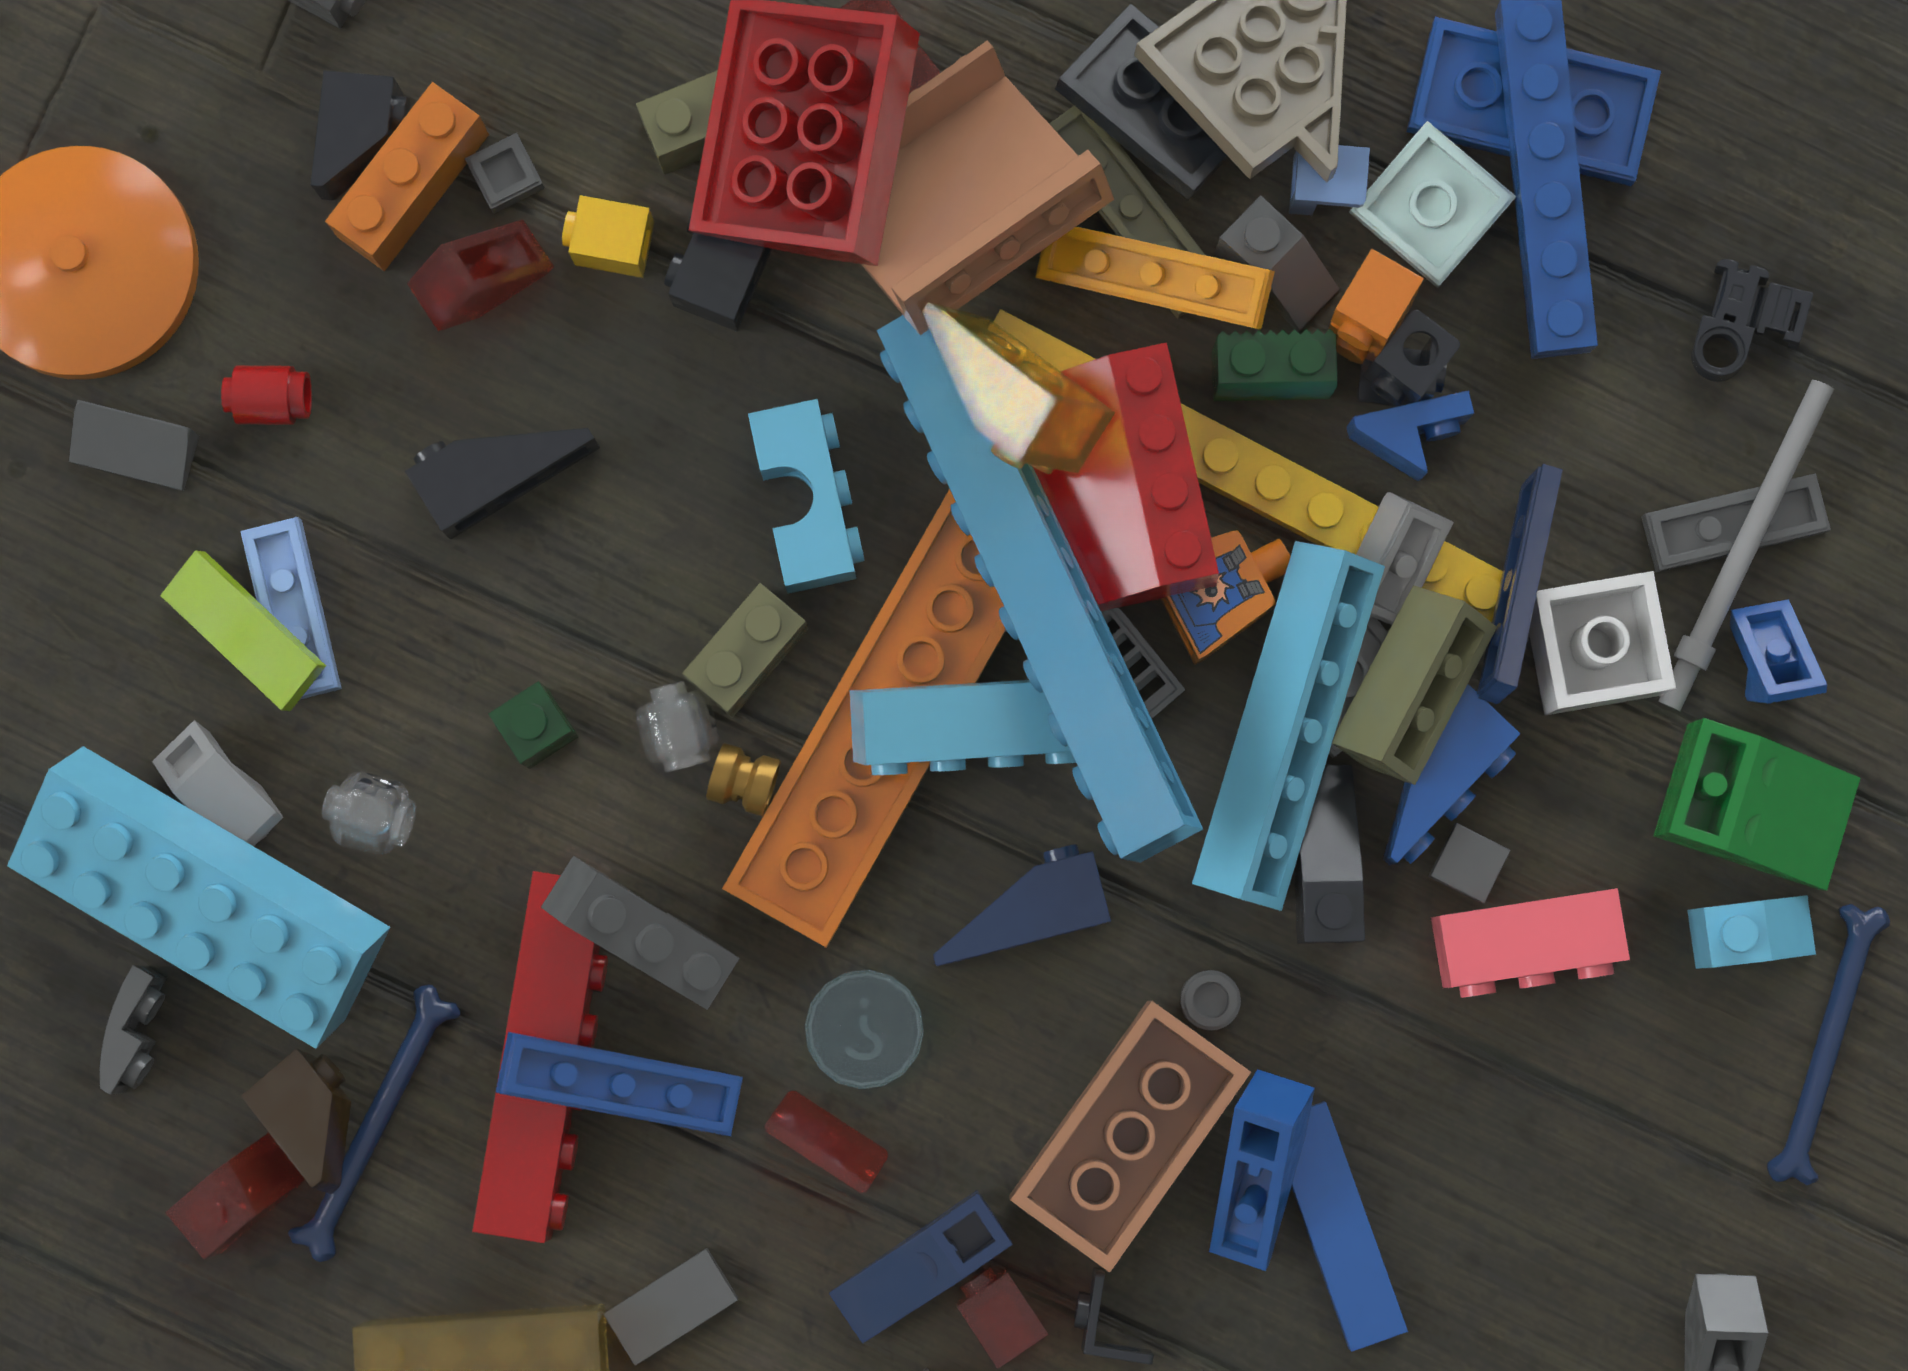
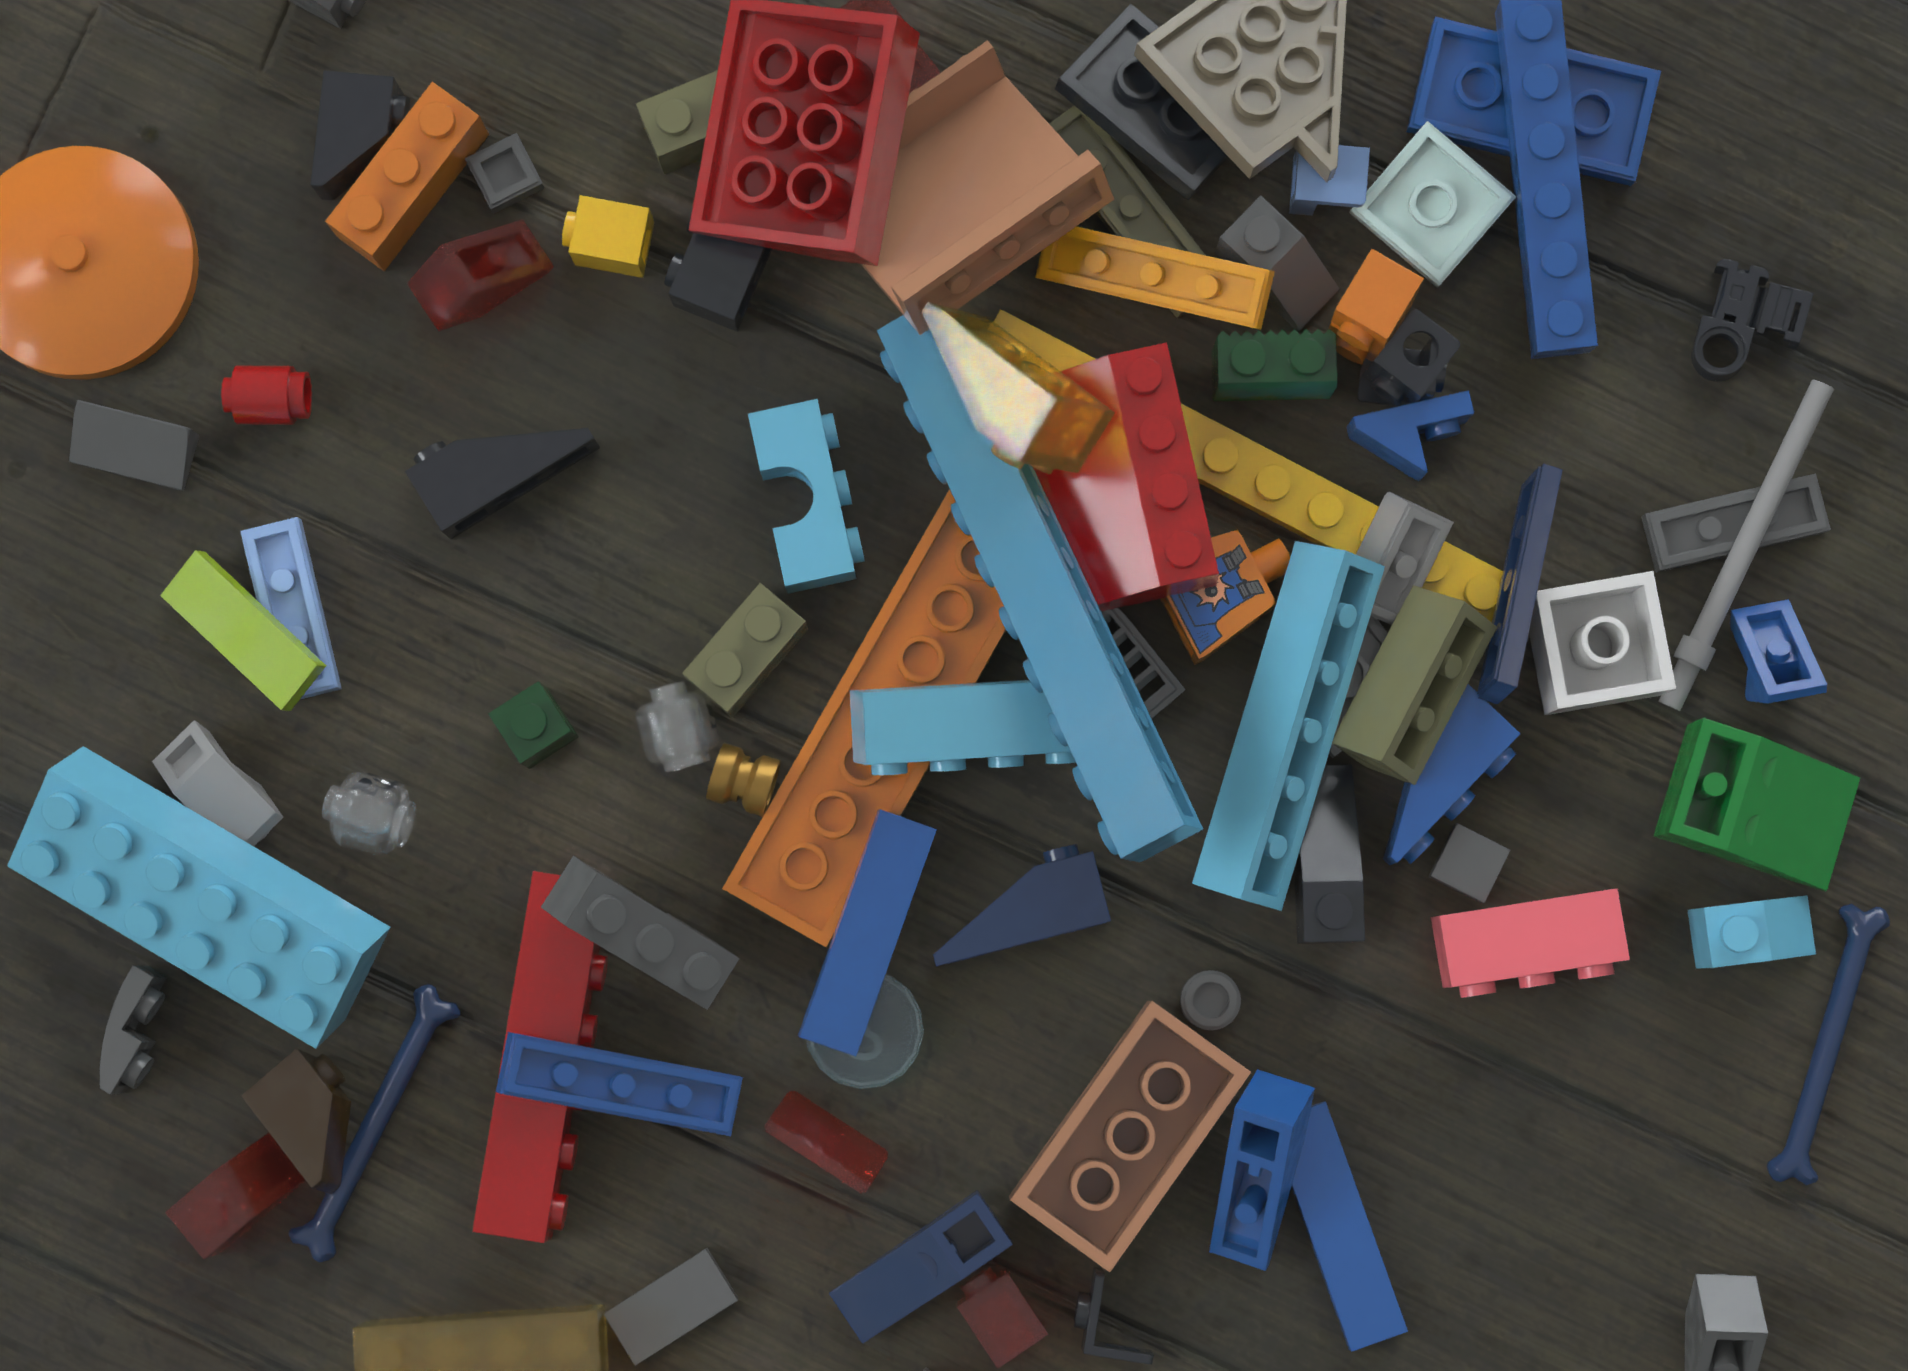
(867, 932): none -> blue tile

